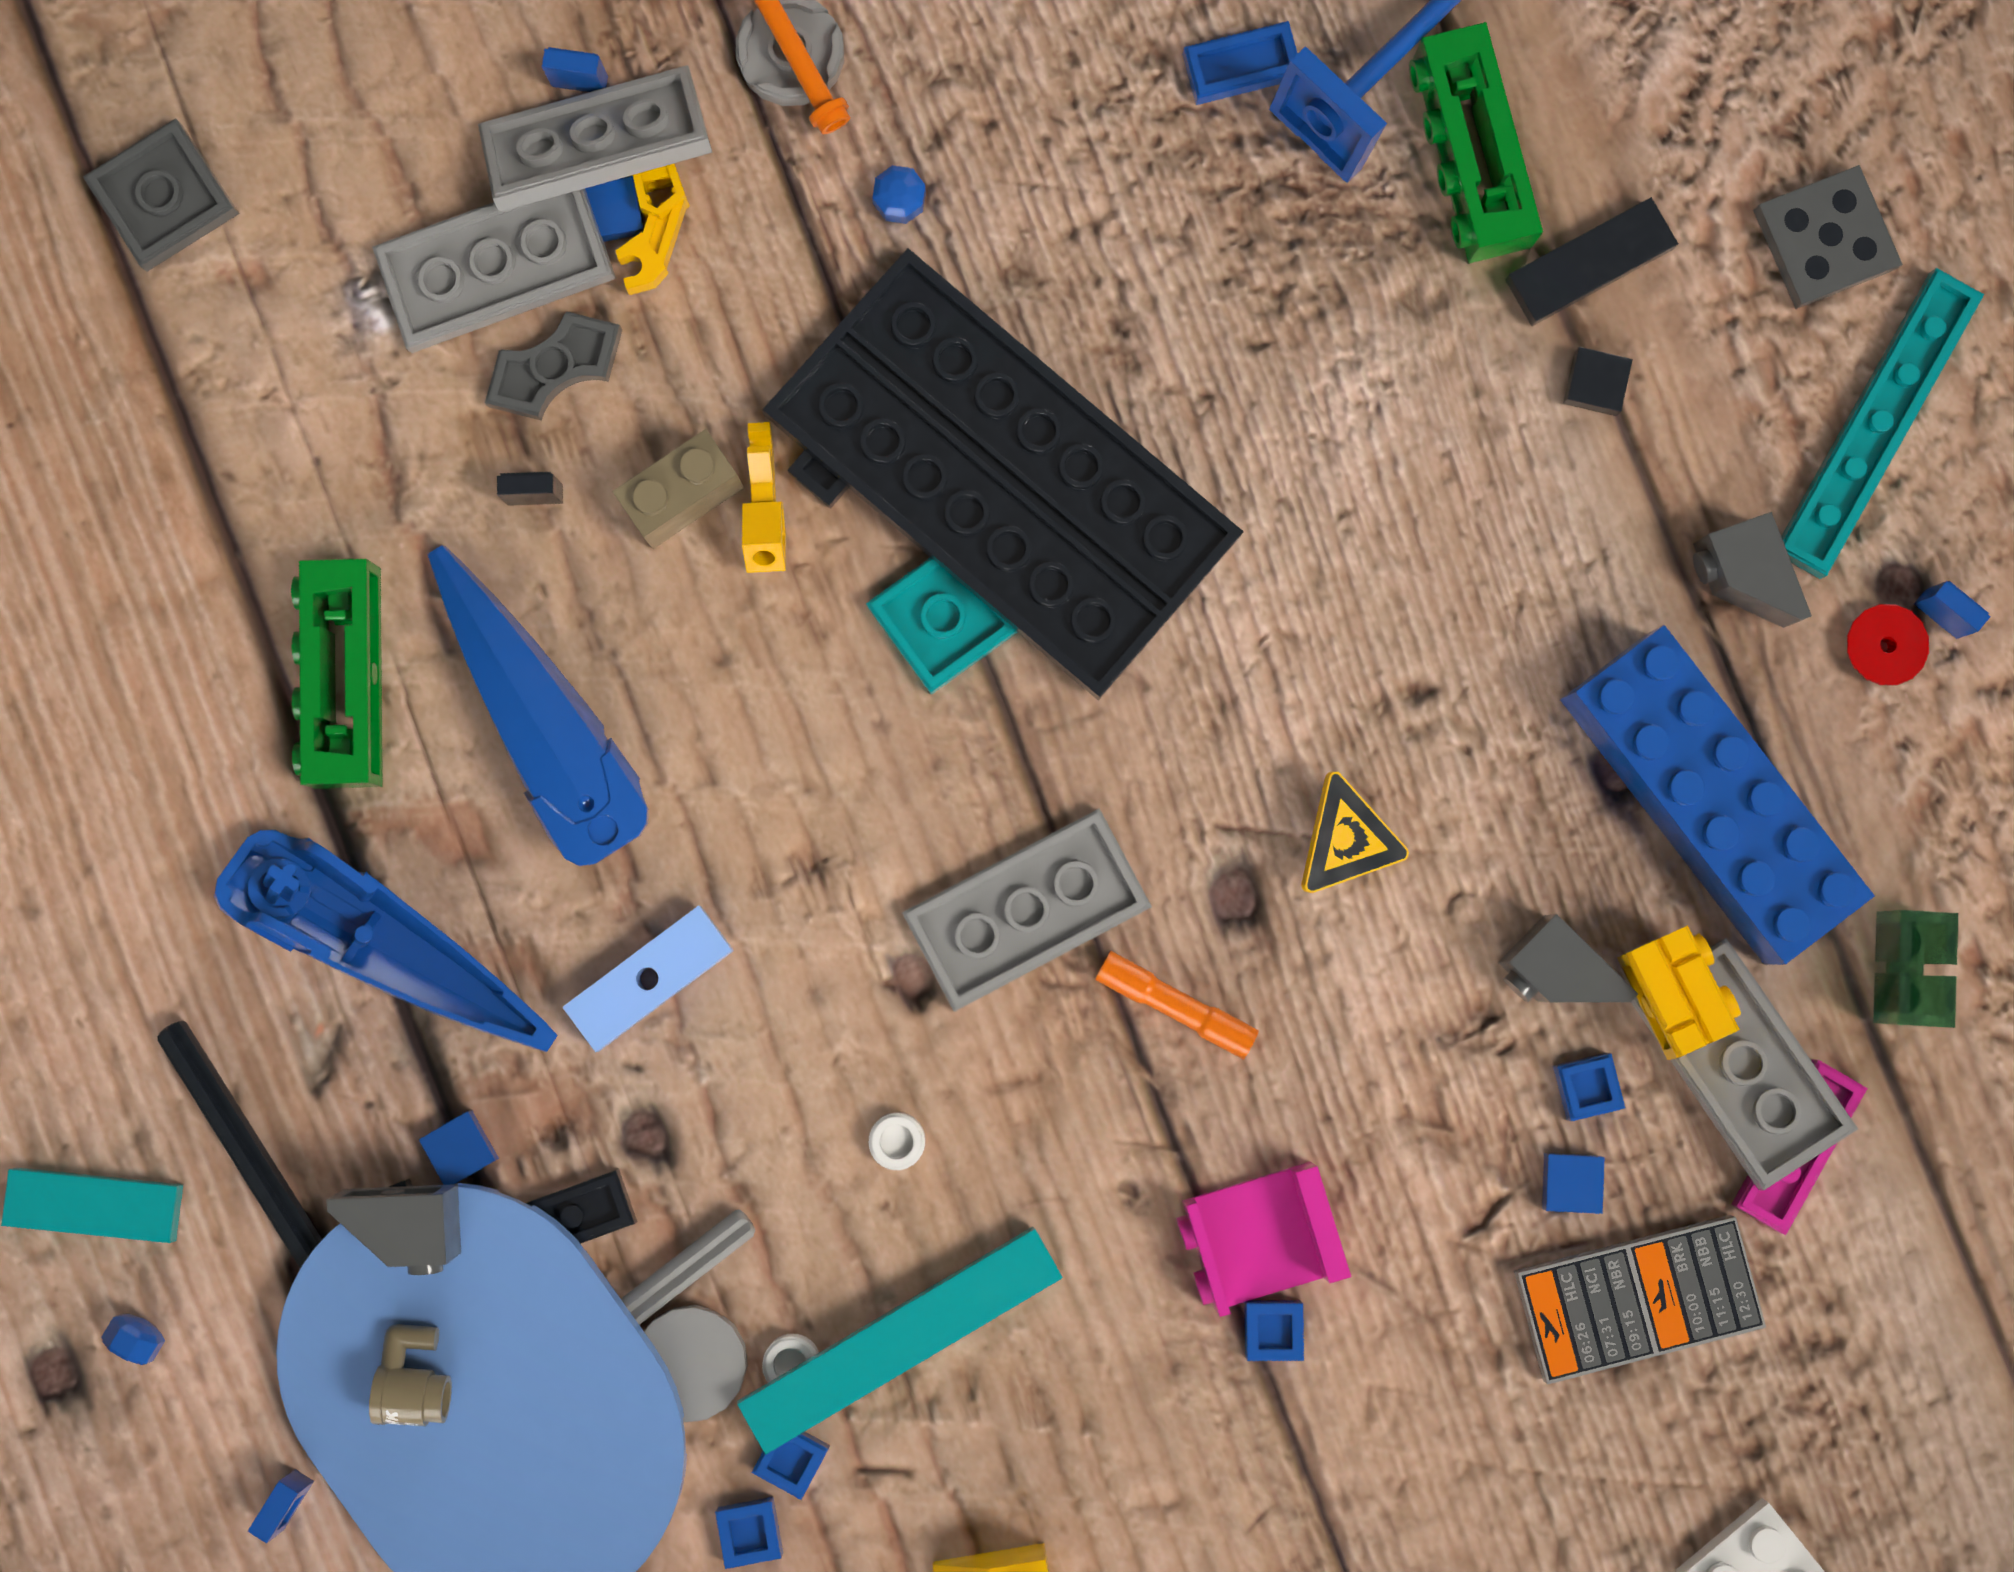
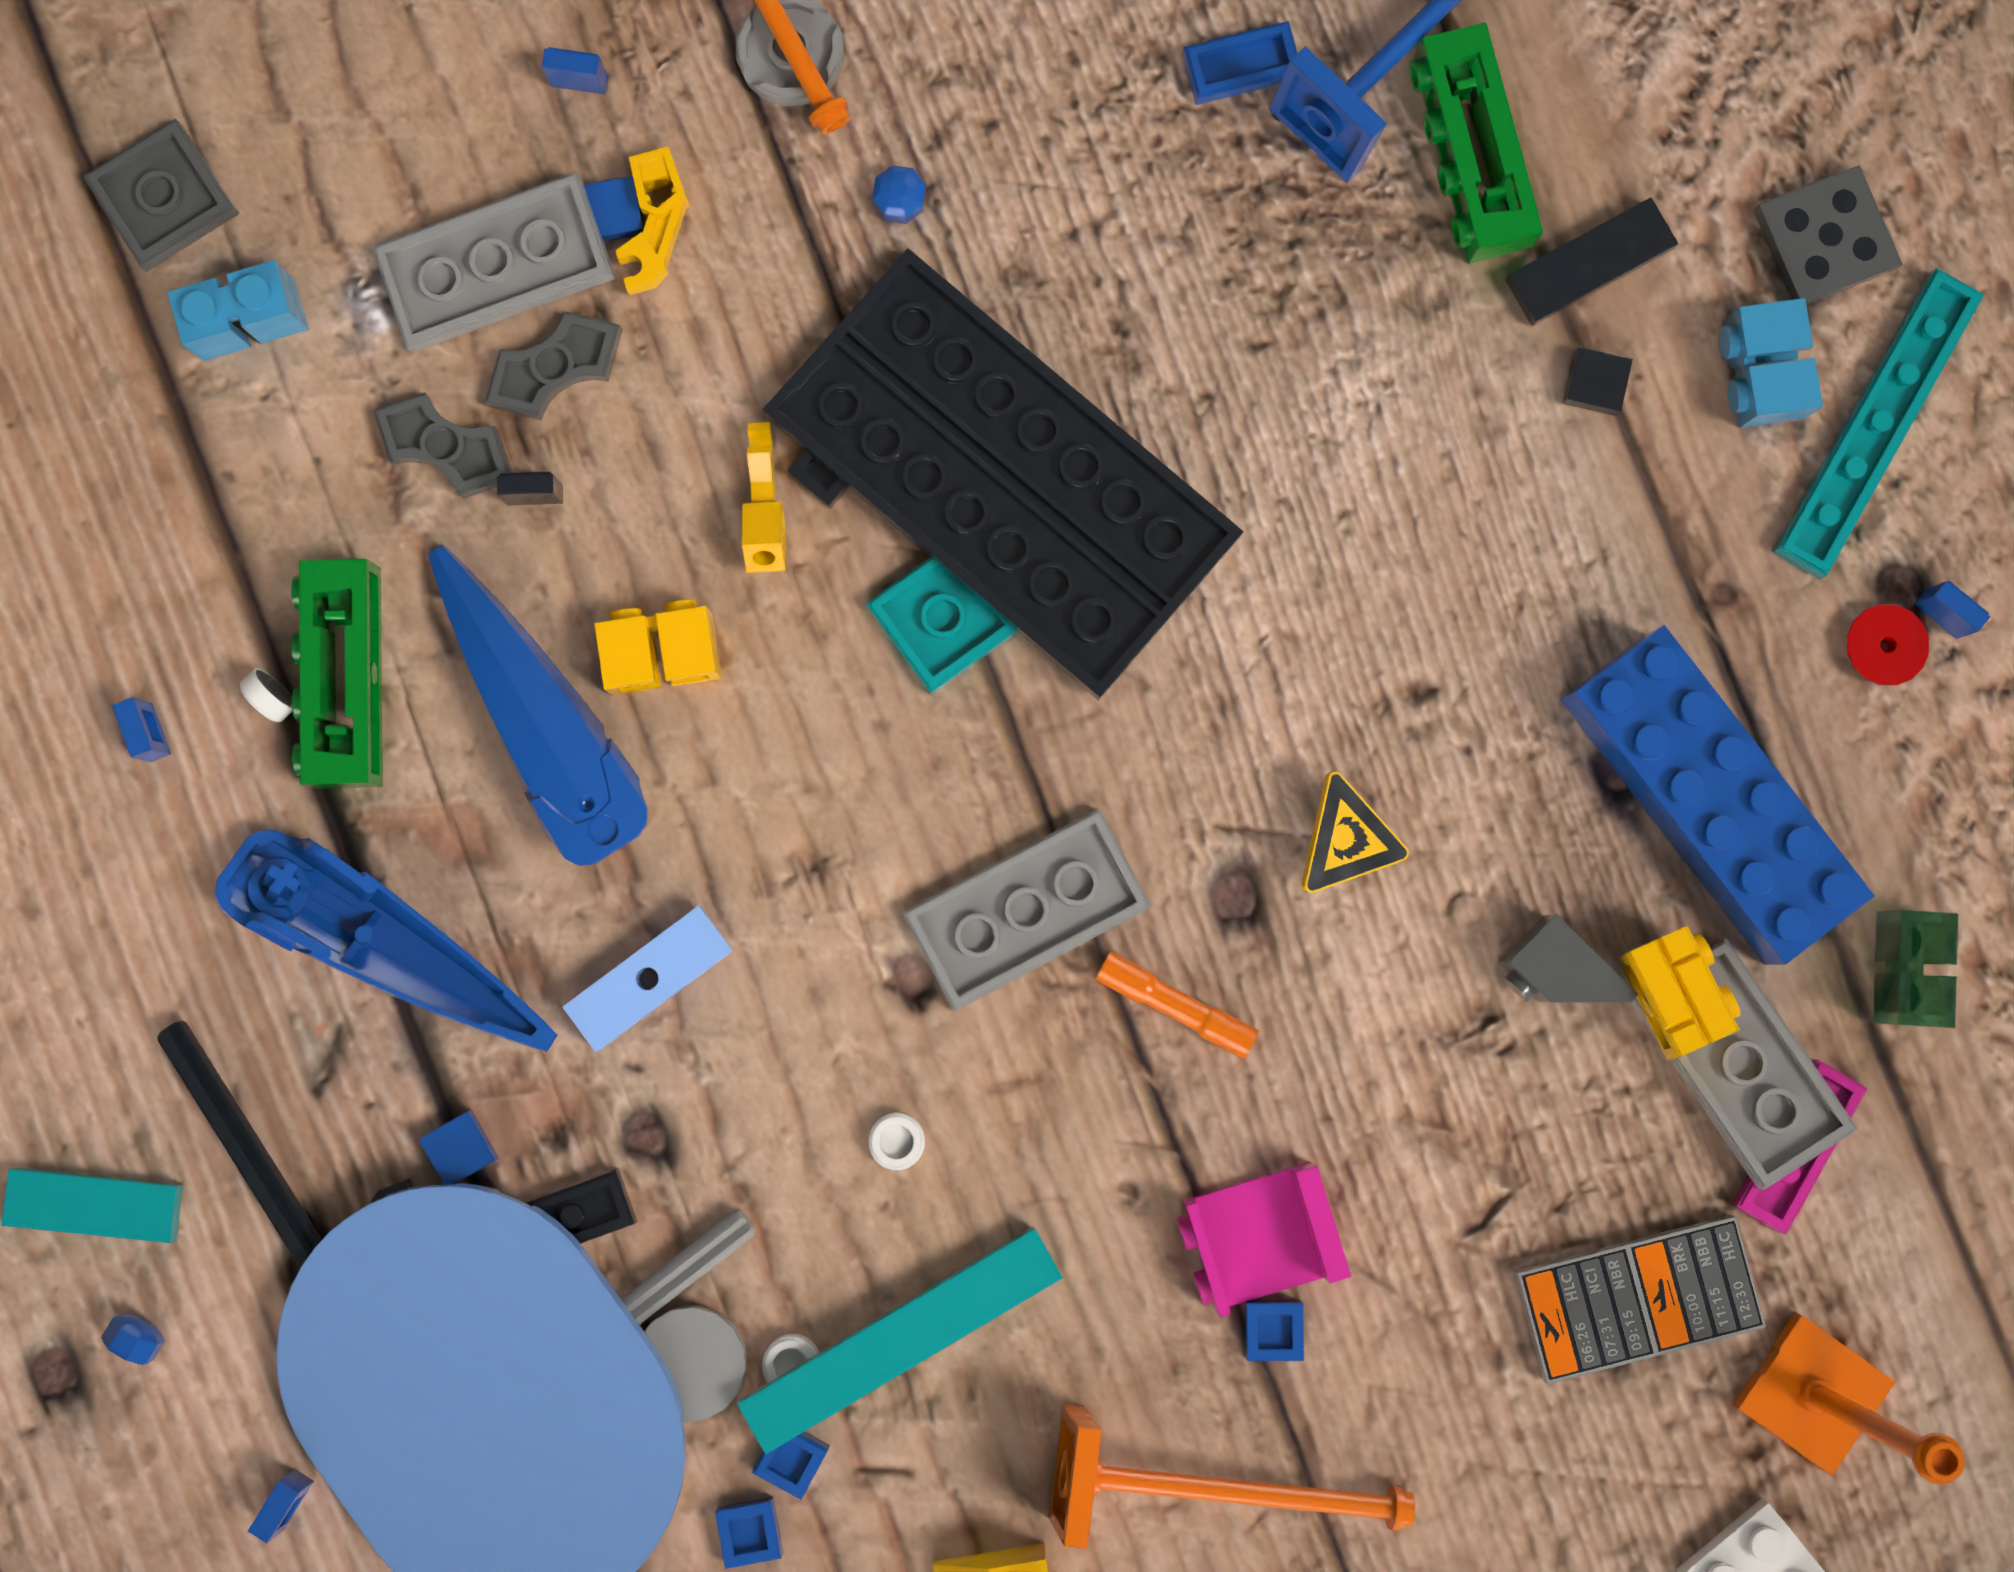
(141, 729): none -> blue tile
(258, 296): none -> dark azure piece
(266, 695): none -> white tile
(403, 1224): dark grey slope -> none
(408, 1394): dark tan piece -> none
(419, 434): none -> dark grey tile
(593, 138): light grey tile -> none
(630, 651): none -> yellow piece
(678, 489): dark tan brick -> none
(1081, 1476): none -> orange tile
(1573, 1183): blue tile -> none
(1589, 1087): blue tile -> none
(1752, 570): dark grey slope -> none
(1763, 352): none -> dark azure piece
(1823, 1398): none -> orange tile

